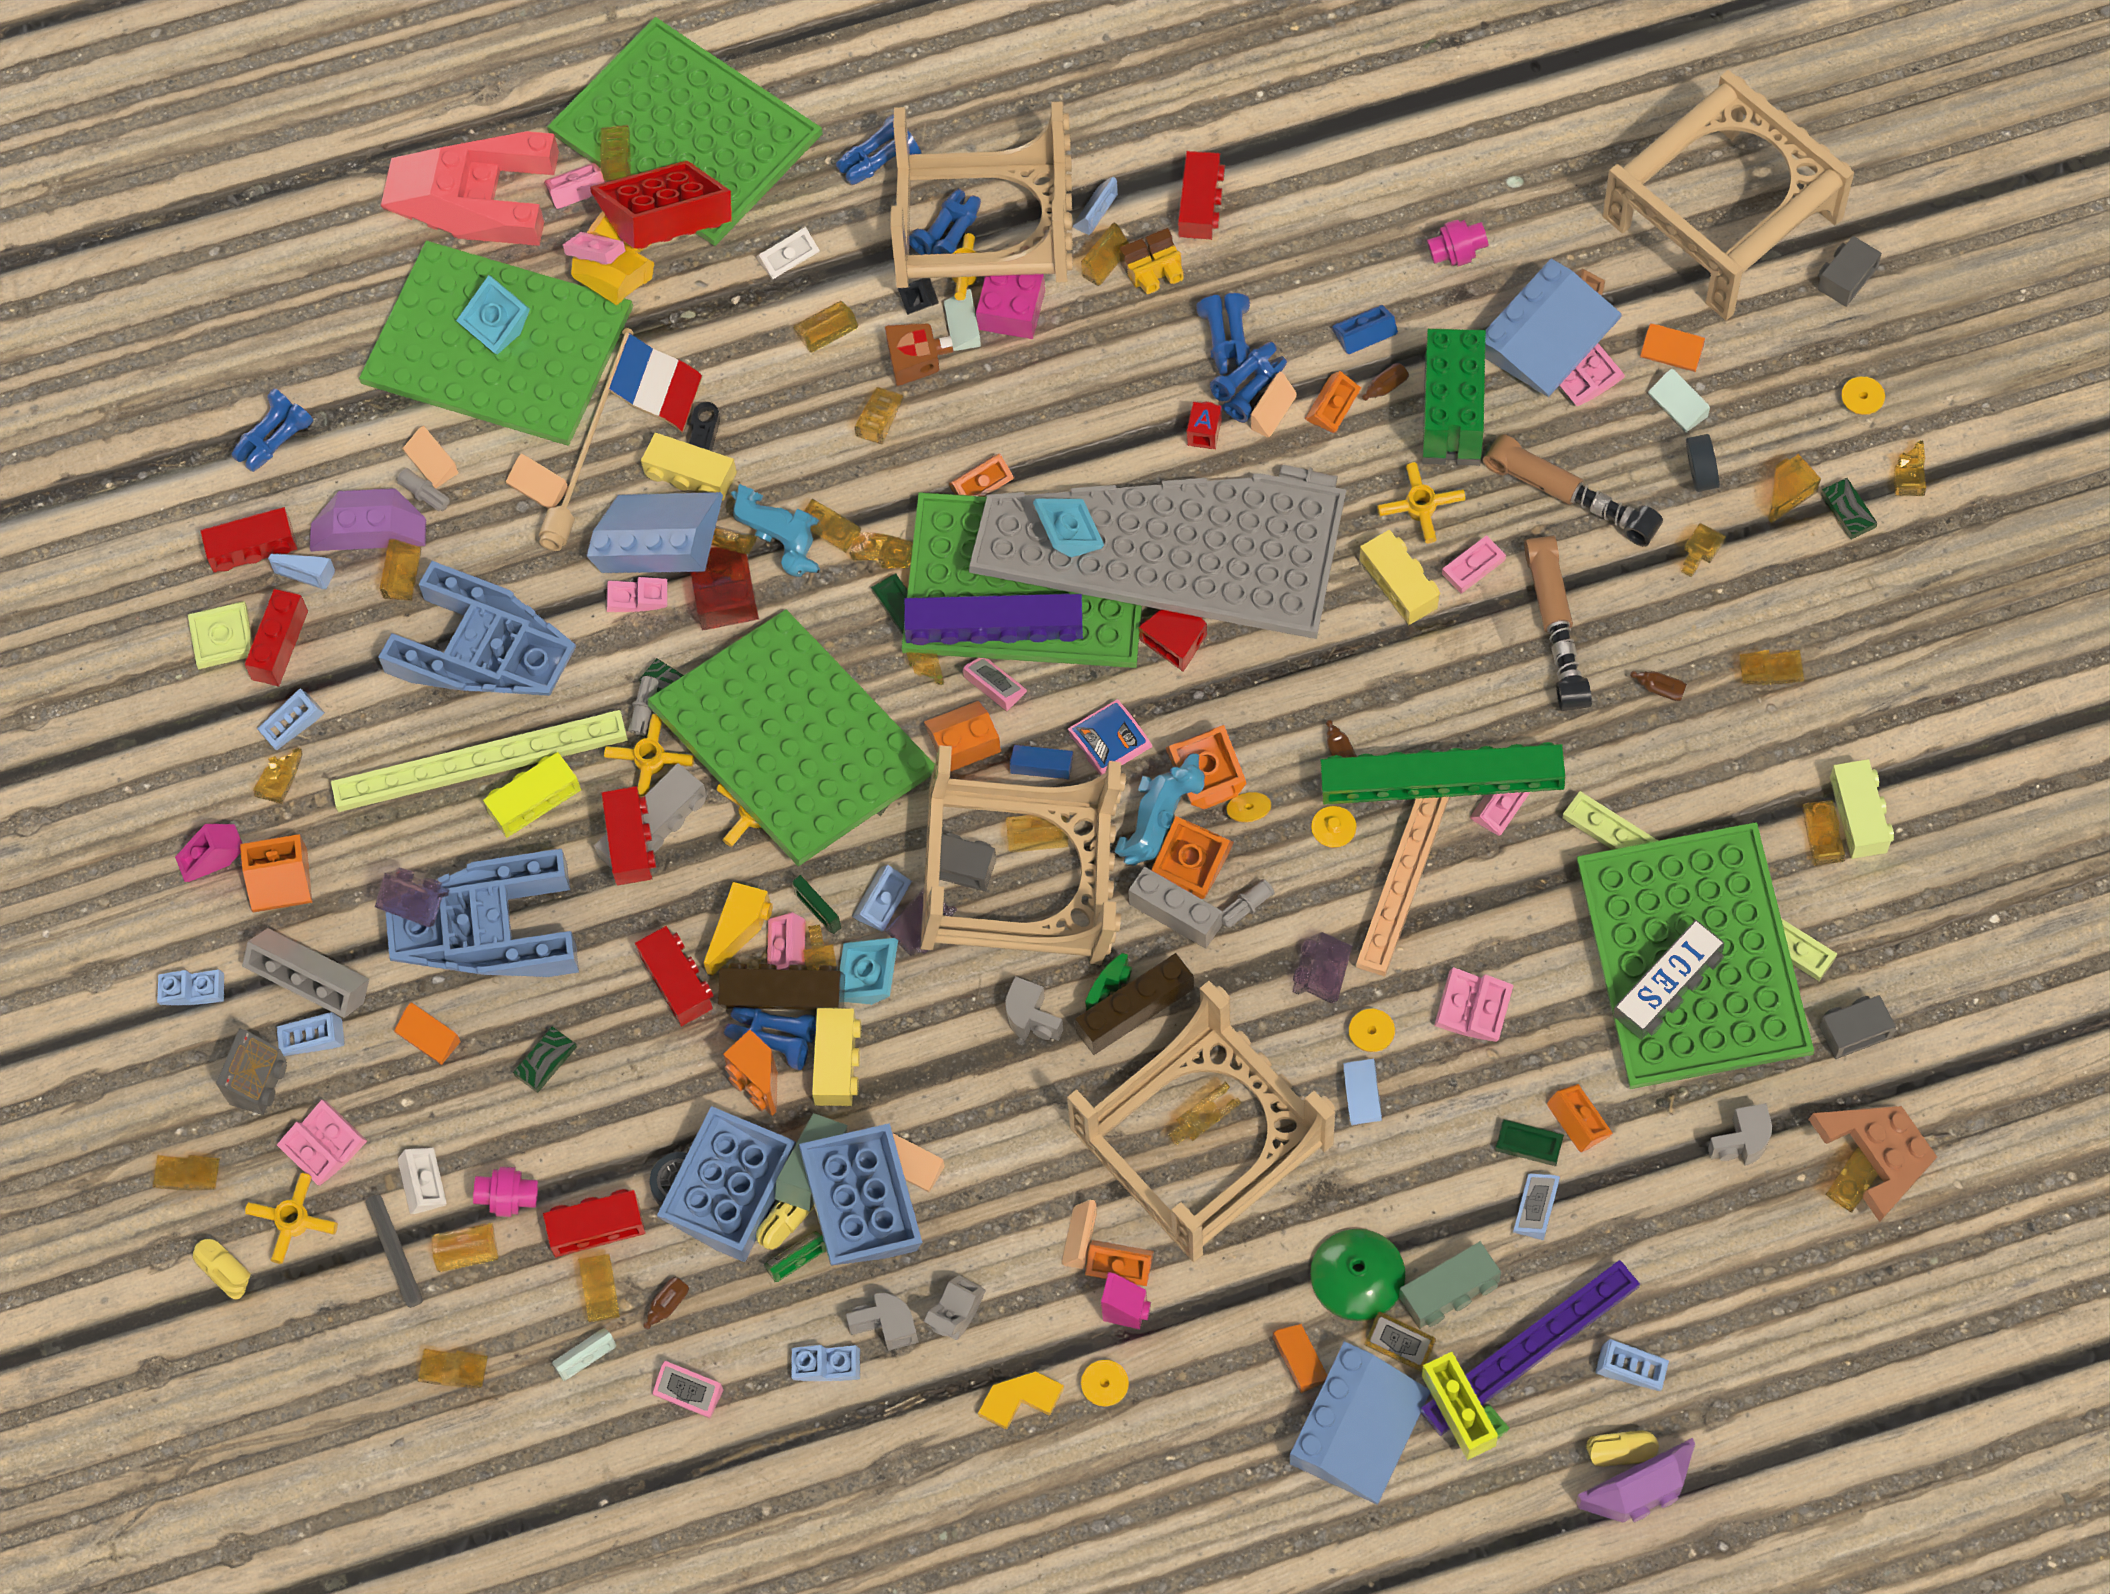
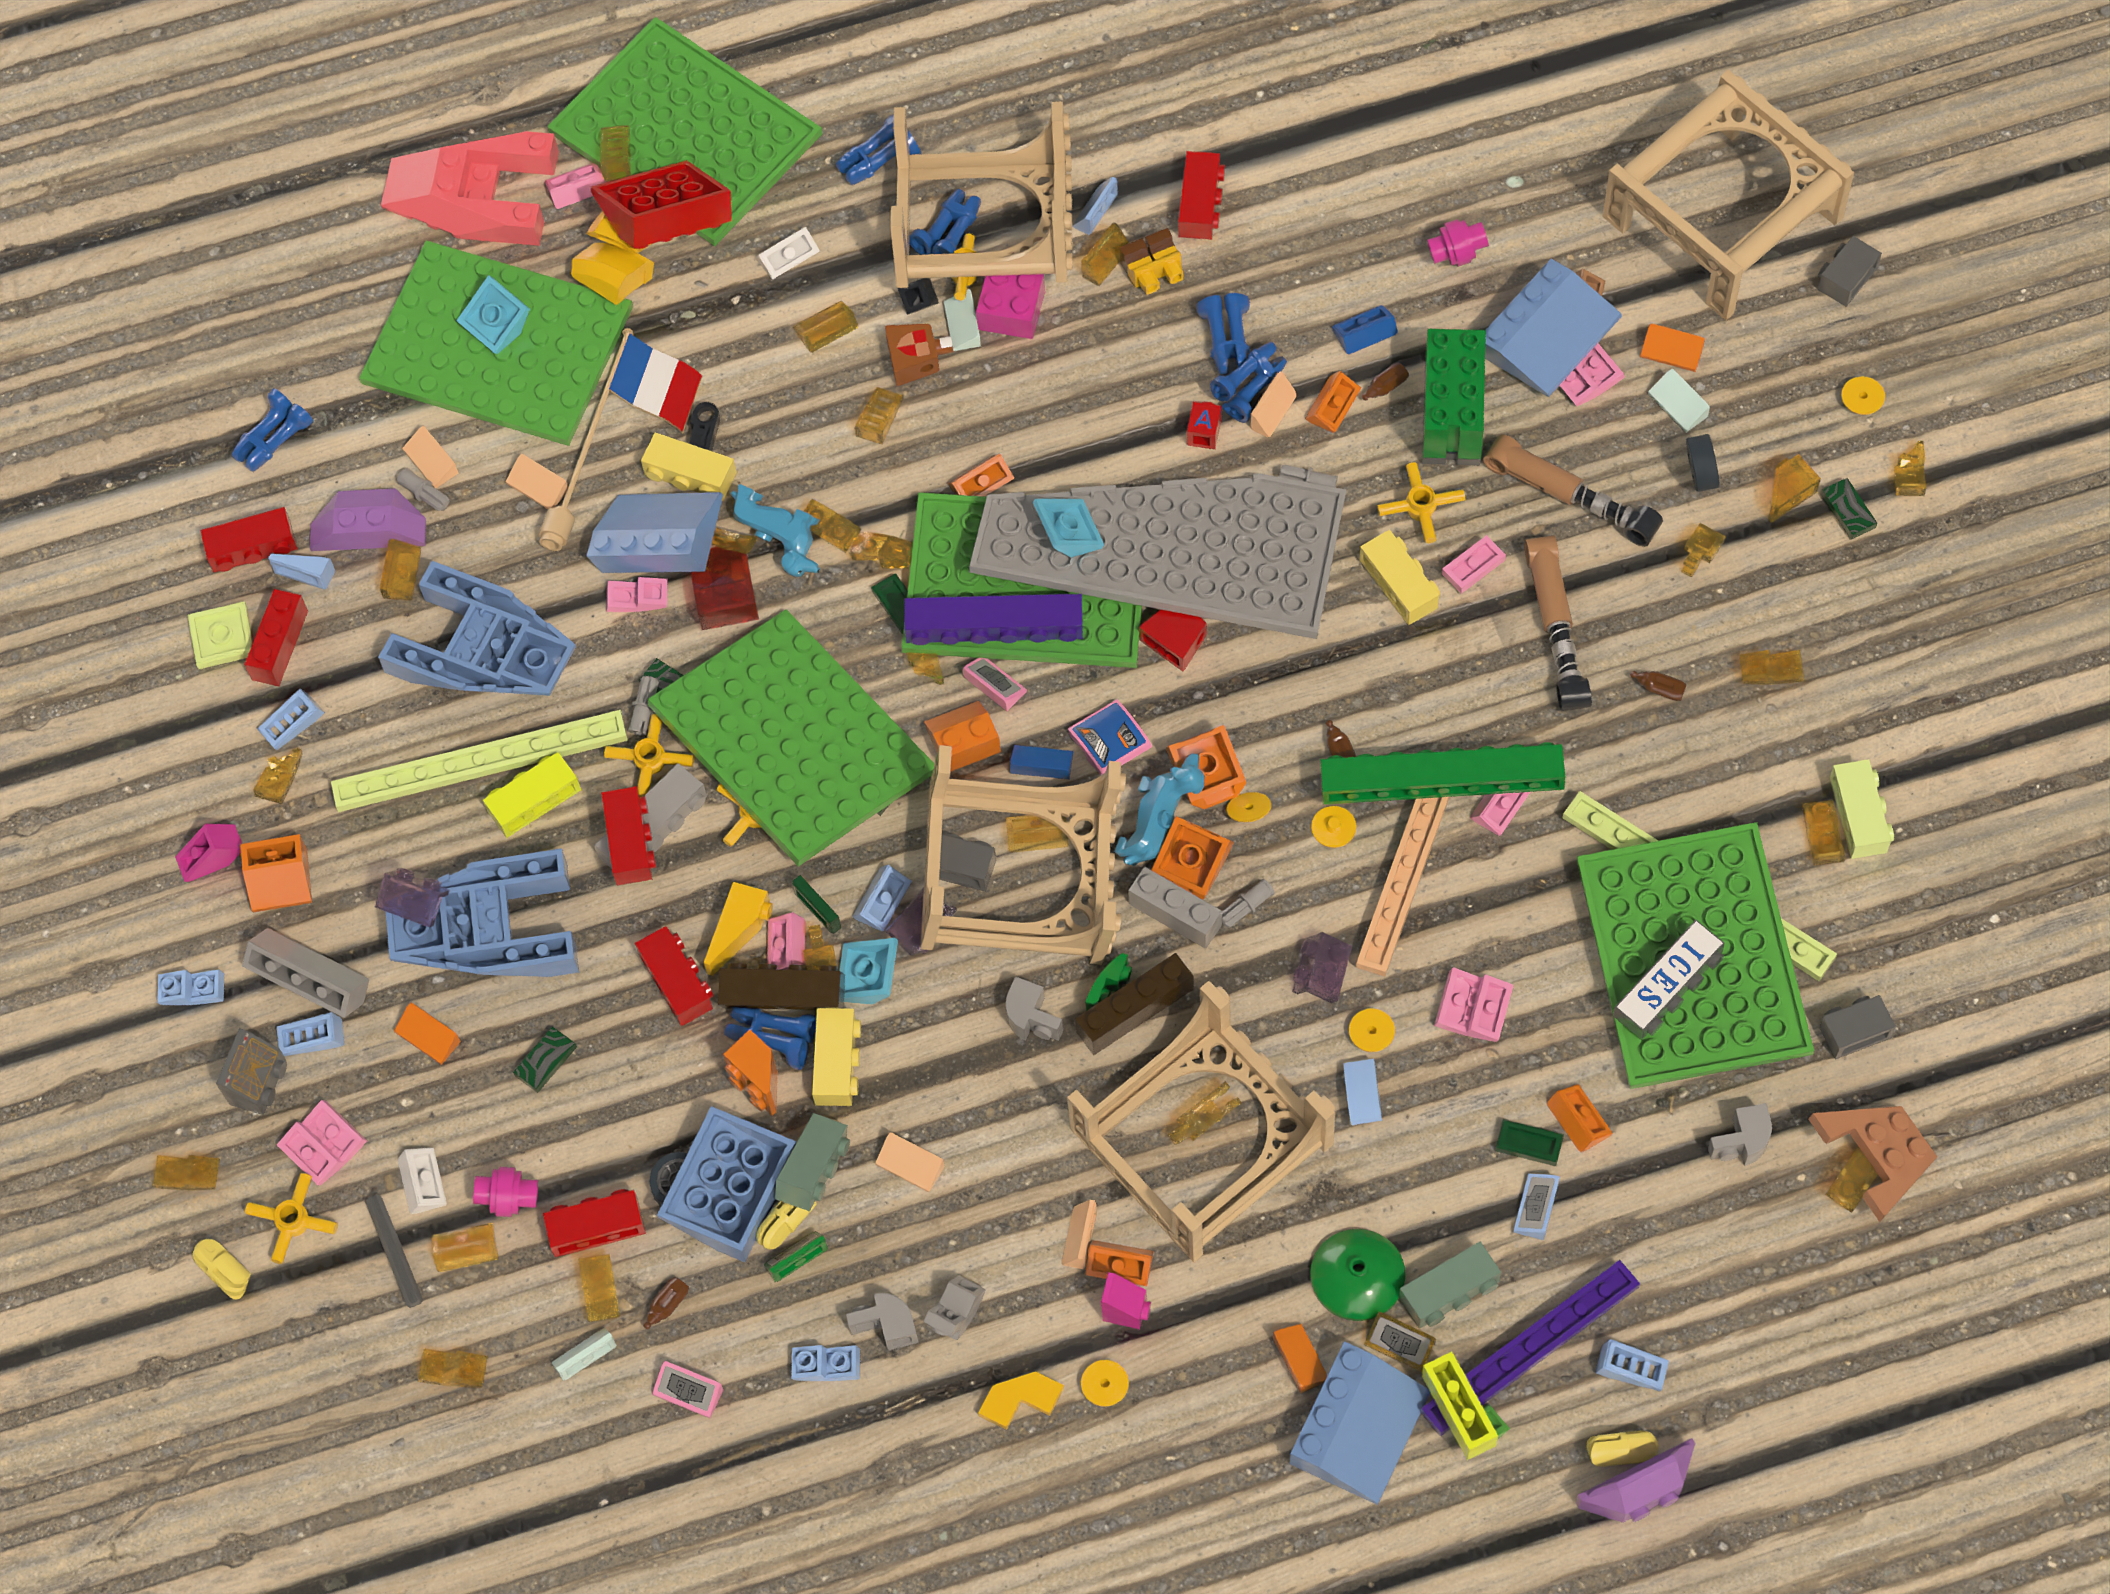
(594, 248): bright pink plate -> none
(861, 1196): medium blue slope -> none

